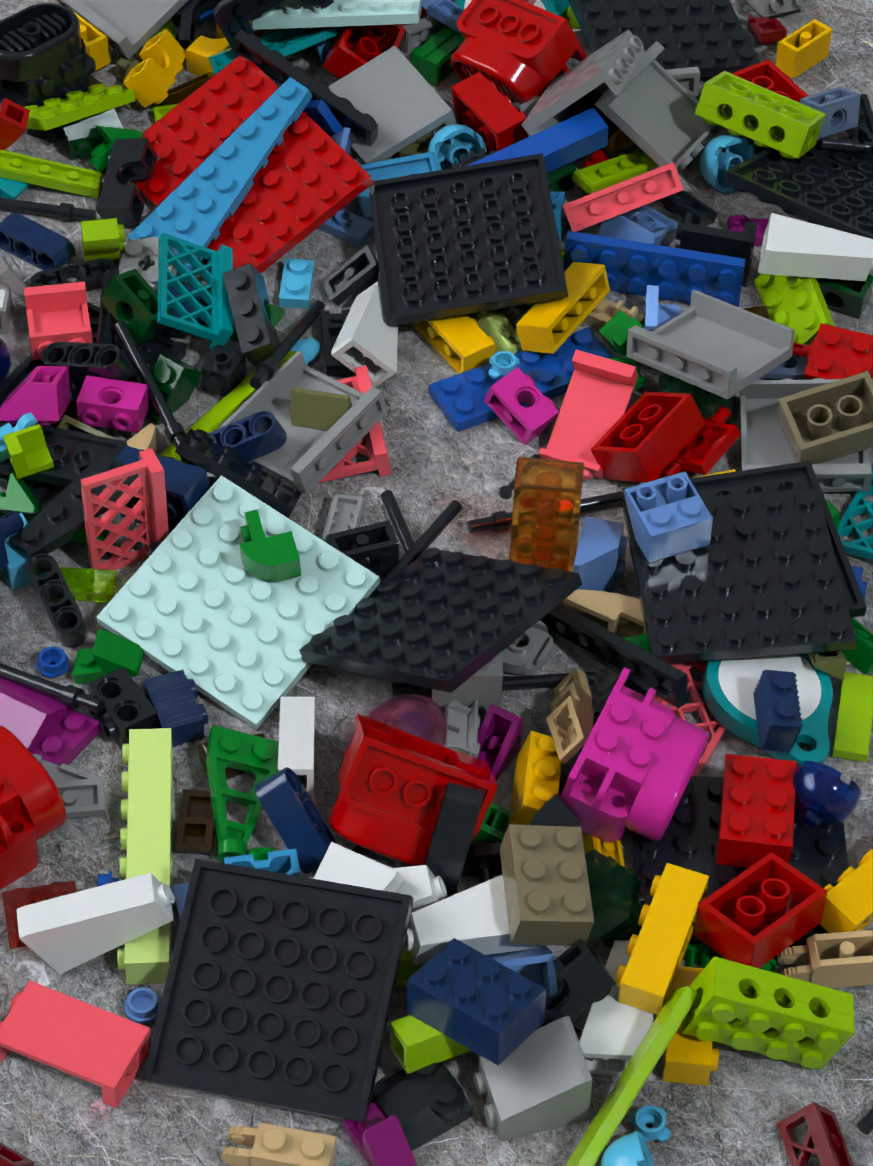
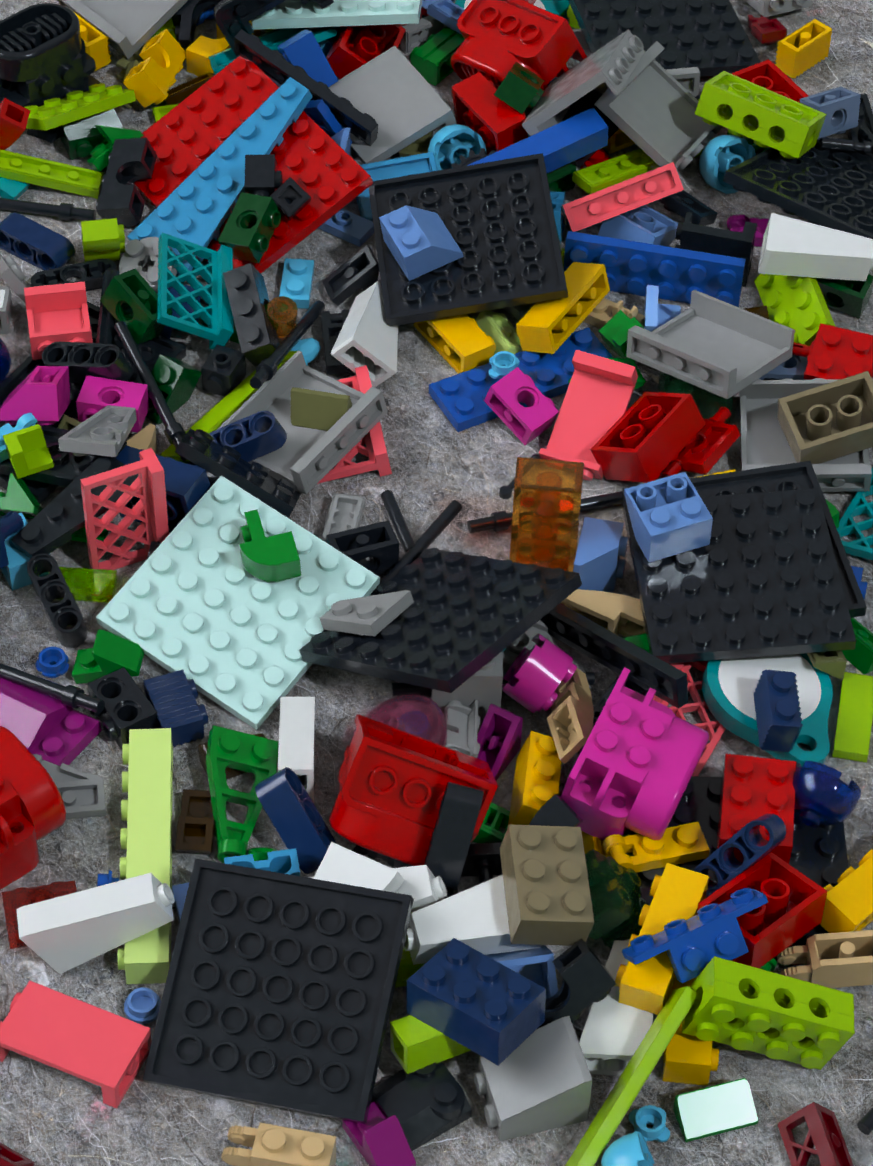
(101, 433): none -> light grey wing
(251, 227): none -> dark green brick
(262, 175): none -> black brick
(282, 315): none -> clear orange brick
(290, 198): none -> black tile
(305, 52): none -> blue brick
(366, 614): none -> light grey wing
(418, 240): none -> medium blue slope
(520, 88): none -> dark green brick
(538, 674): none -> dark pink brick
(677, 846): none -> yellow plate
(700, 938): none -> blue bracket
(715, 1109): none -> slope
(751, 845): none -> dark blue beam

